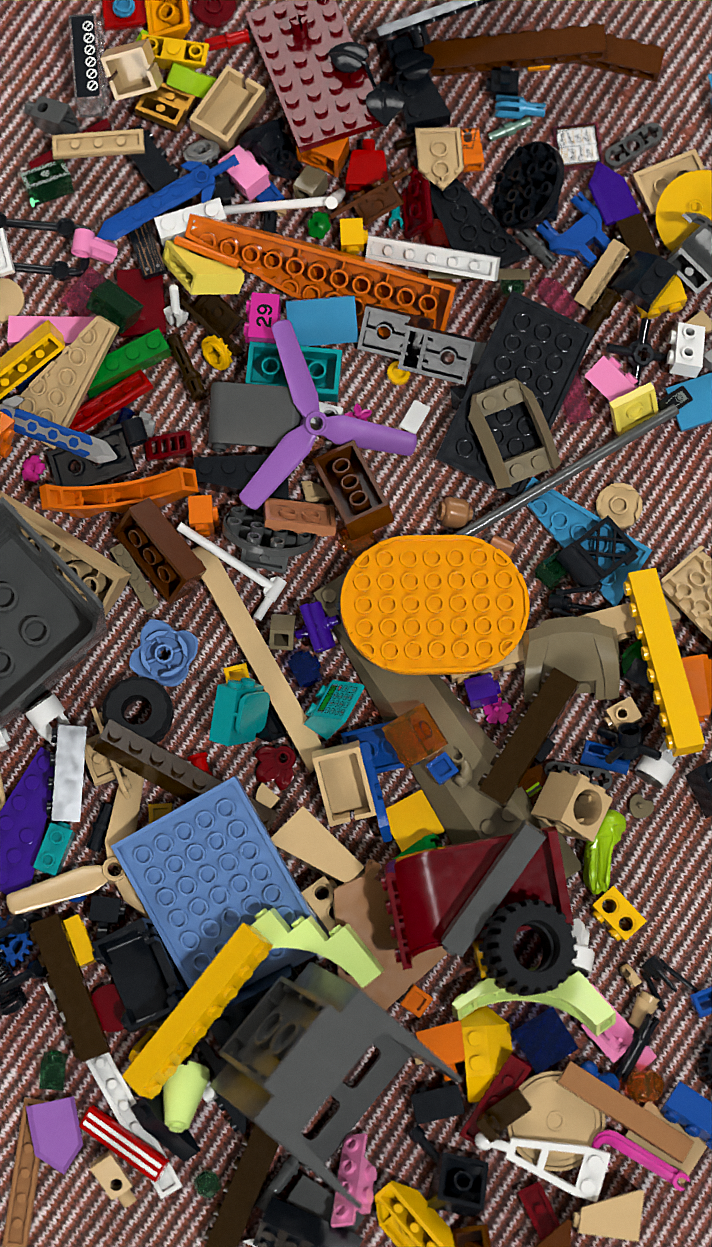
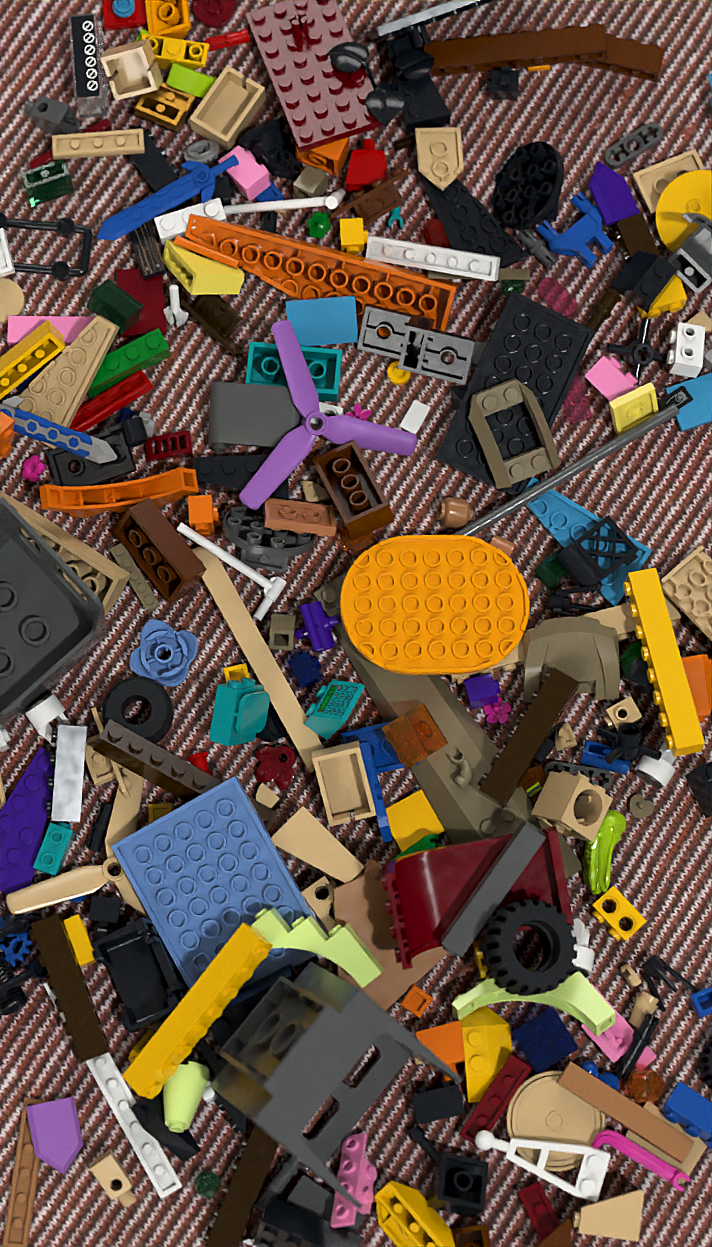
(53, 1070): clear green bracket -> none
(77, 297): clear pink brick -> none
(87, 245): bright pink piece -> none
(109, 1007): dark red tile -> none
(124, 1143): red tile -> none
(190, 379): dark brown pin -> none
(218, 358): yellow gear -> none
(262, 313): dark pink brick -> none
(417, 208): dark red tile -> none
(442, 768): blue tile -> none
(472, 150): orange leg -> none
(502, 1114): dark brown bracket -> none
(509, 129): sand green bar -> none
(516, 107): dark azure arm -> none
(564, 738): none -> tan tile
(578, 145): tile -> none
(601, 274): tan piece -> none
(620, 503): tan tile -> none

